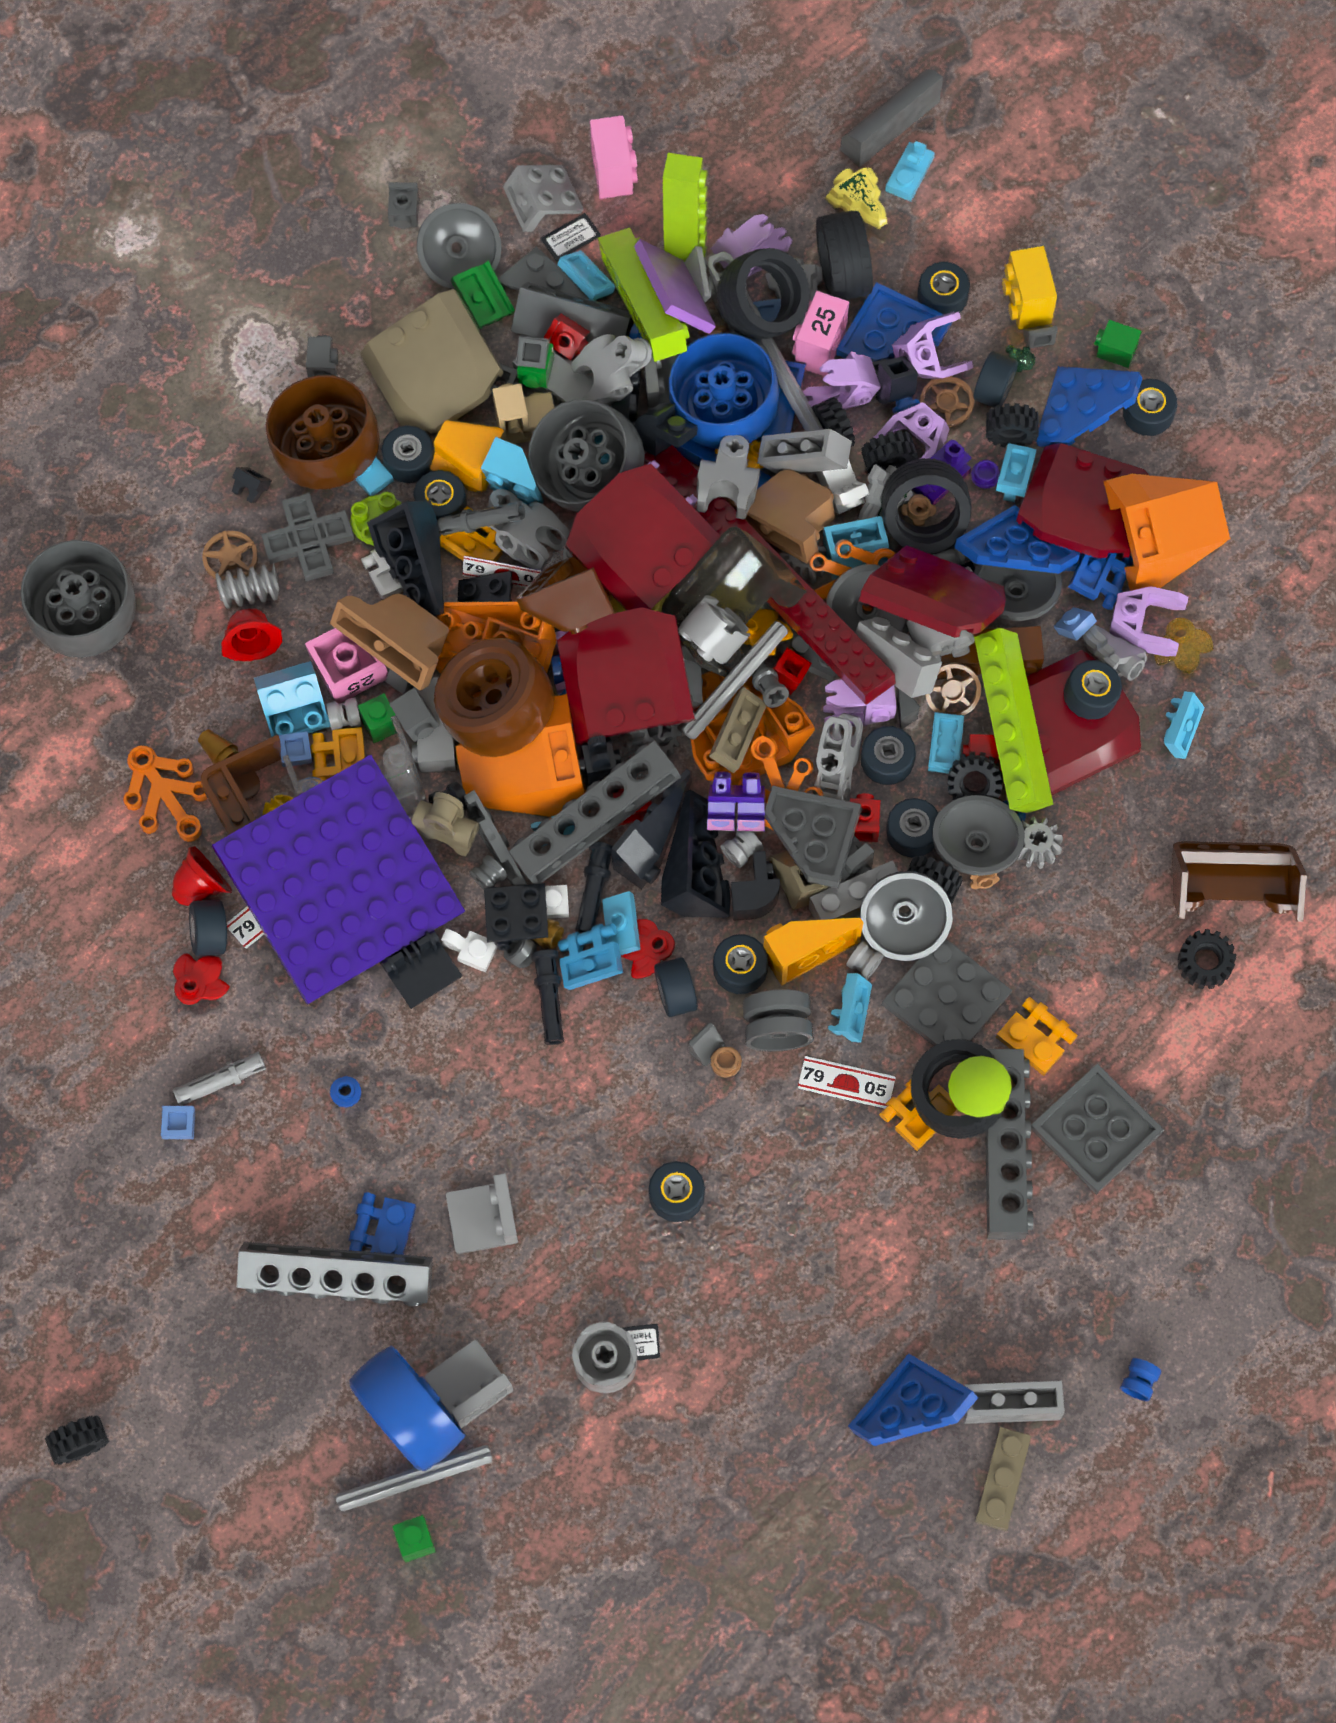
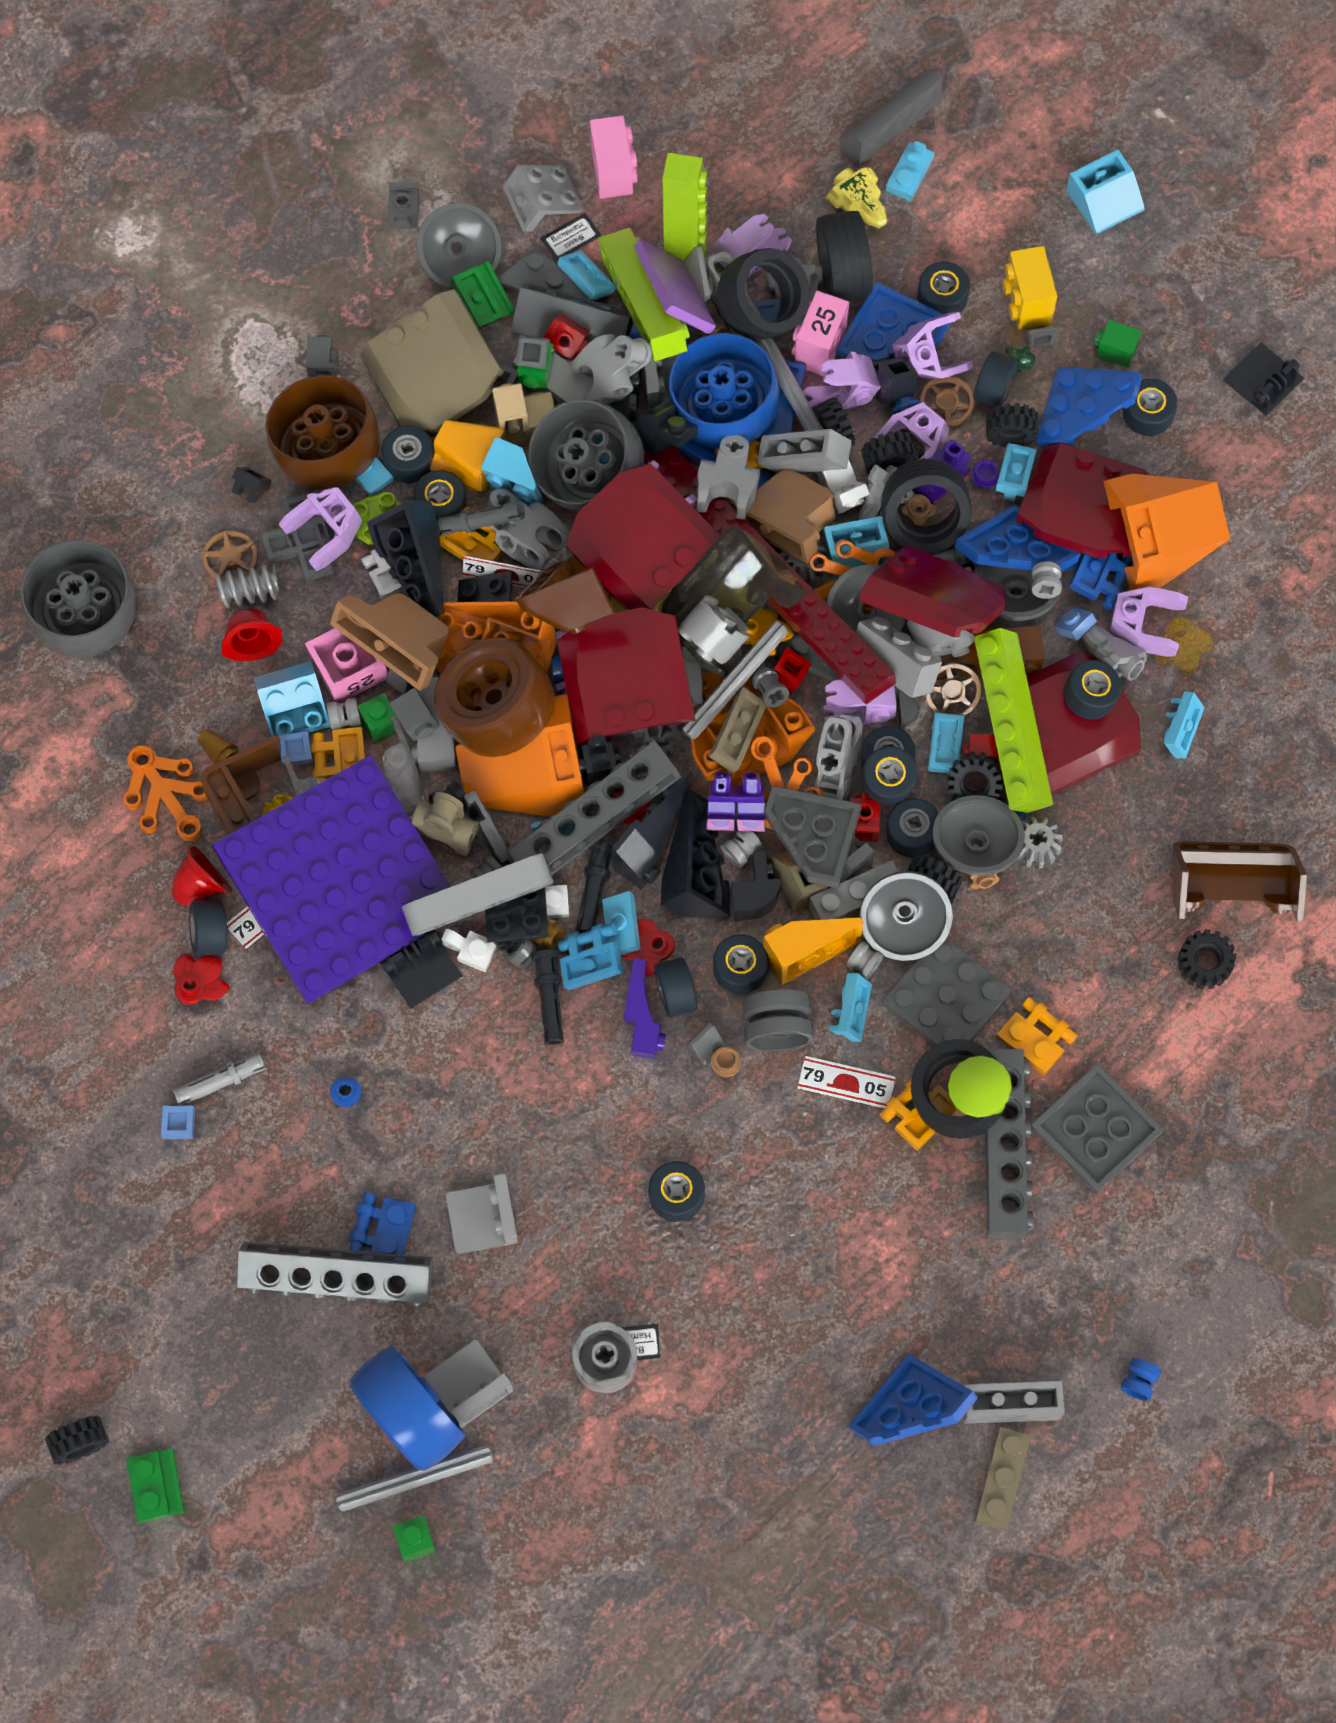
(155, 1485): none -> green plate
(337, 513): none -> lavender piece
(477, 894): none -> light grey beam
(647, 1034): none -> dark purple slope
(893, 764): none -> black wheel
(1046, 580): none -> light grey wheel
(1105, 192): none -> medium azure slope
(1264, 378): none -> black hinge

